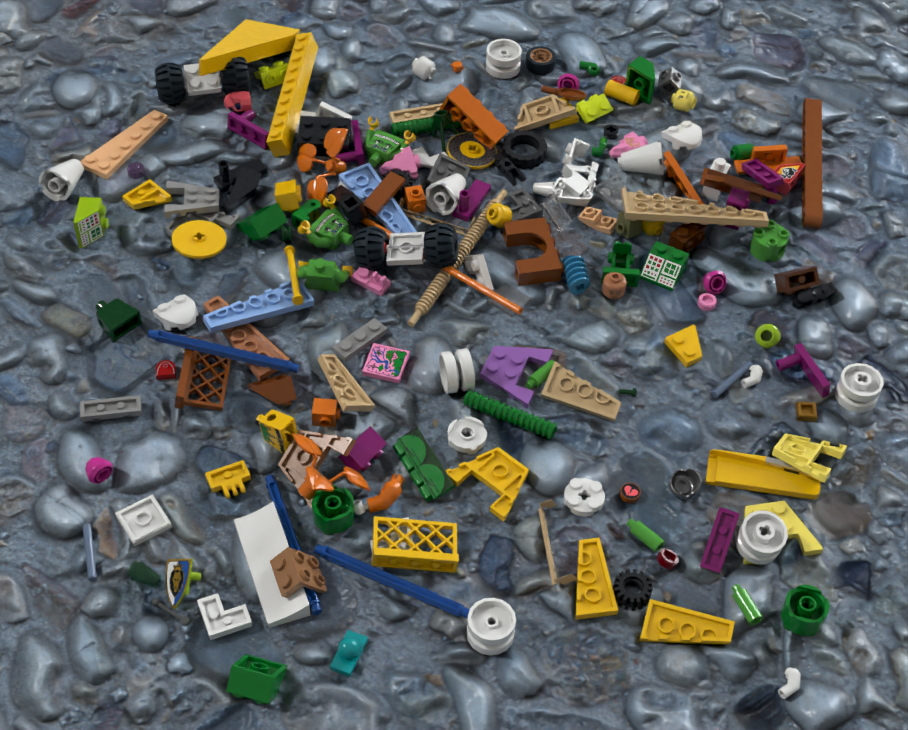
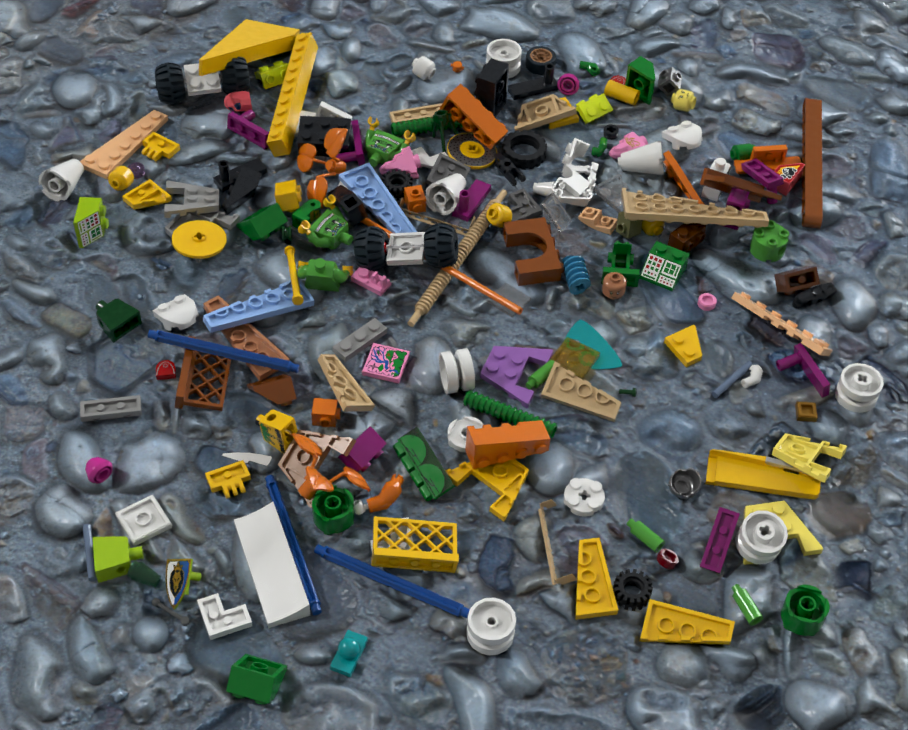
(114, 556): none -> lime torso
(121, 178): none -> yellow head
(159, 146): none -> yellow hinge
(257, 458): none -> white sticker
(297, 570): medium nougat bracket -> none
(383, 193): dark orange tile -> none
(477, 265): white plate -> none
(492, 85): none -> black brick
(505, 443): none -> orange wedge
(535, 86): none -> black piece
(566, 93): dark orange piece -> none
(575, 357): none -> clear yellow tile
(590, 337): none -> teal piece
(630, 493): tile -> none
(714, 282): dark pink cone -> none
(767, 335): lime head -> none
(793, 683): white arm -> none
(817, 345): none -> light nougat wing

